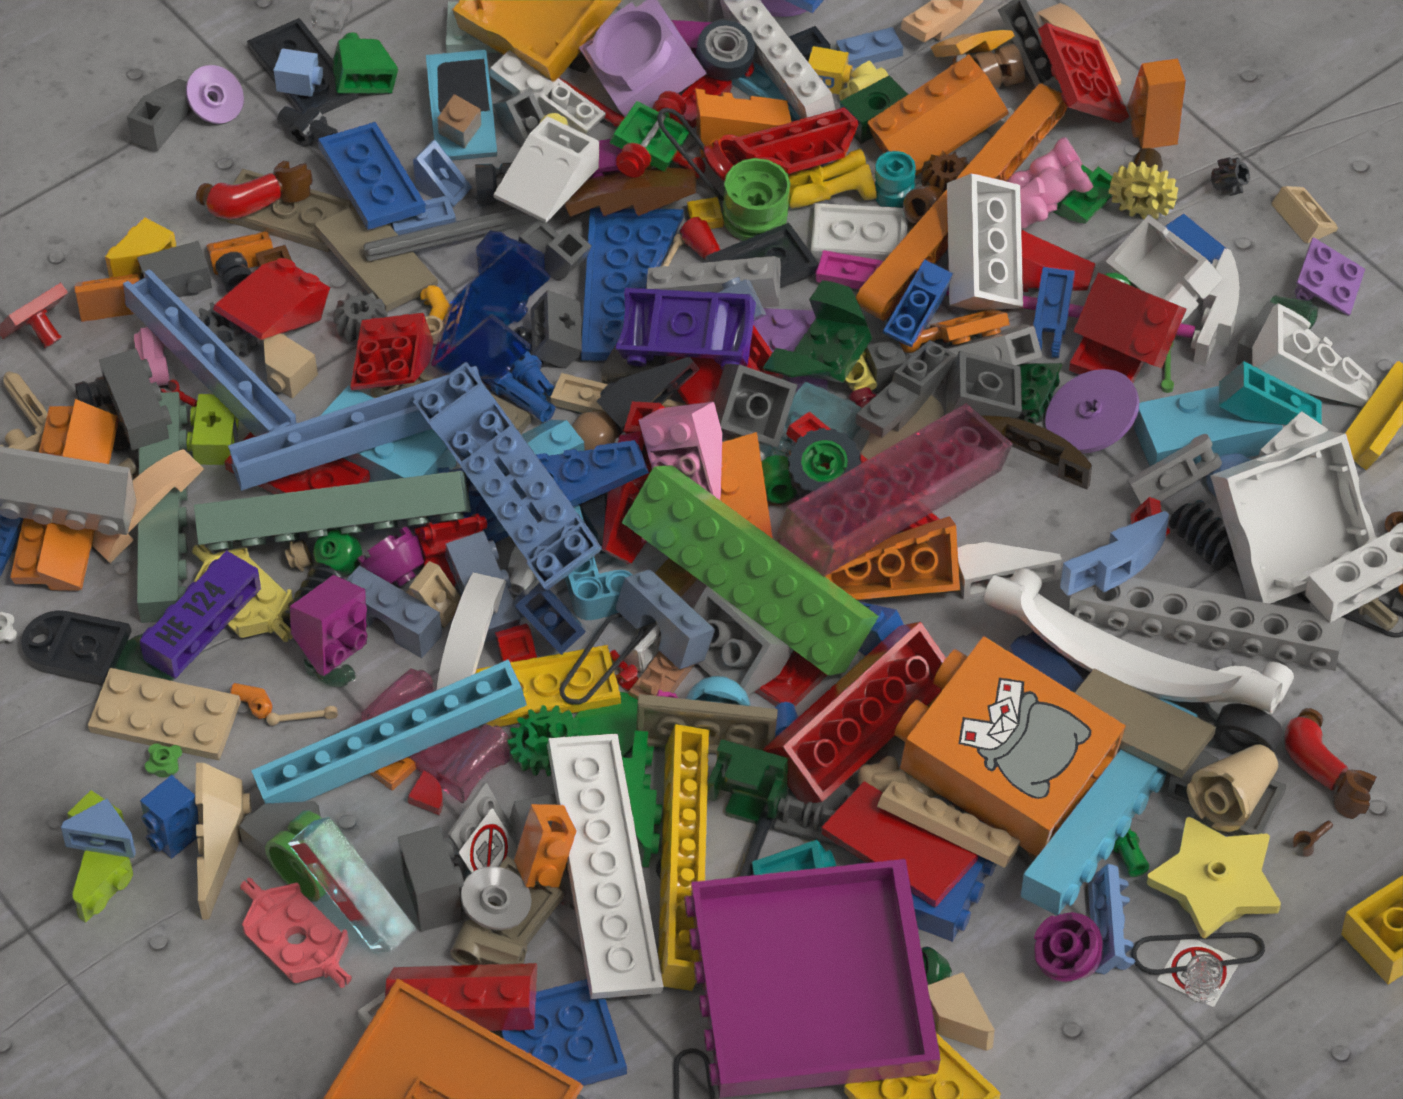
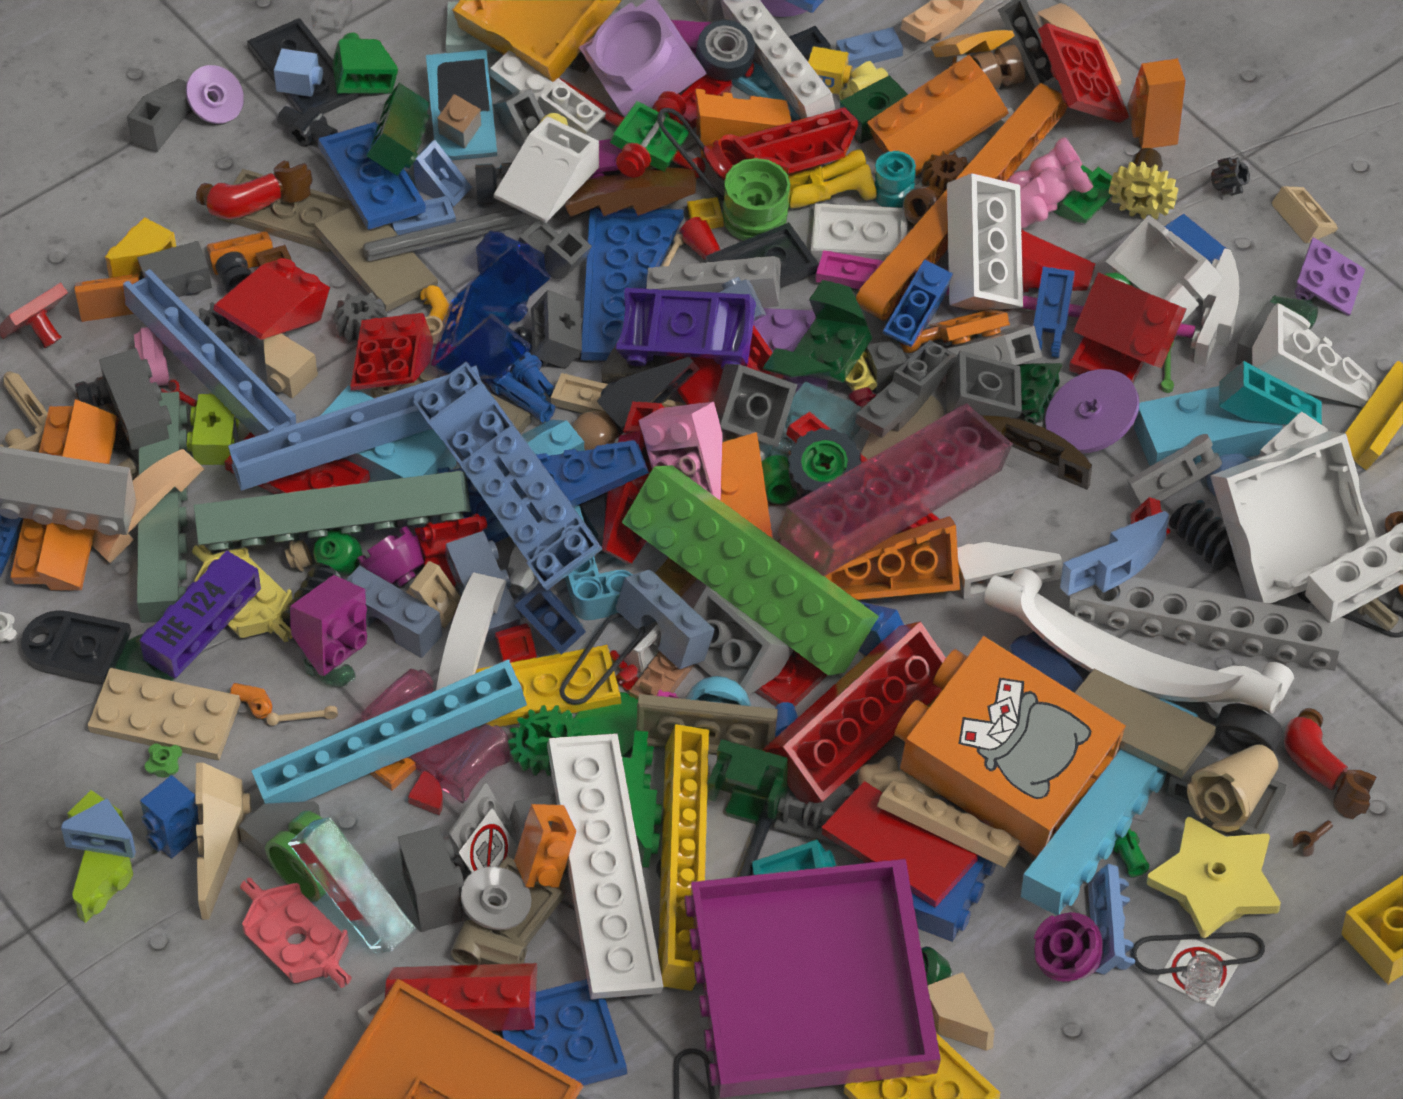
(399, 130): none -> dark green brick

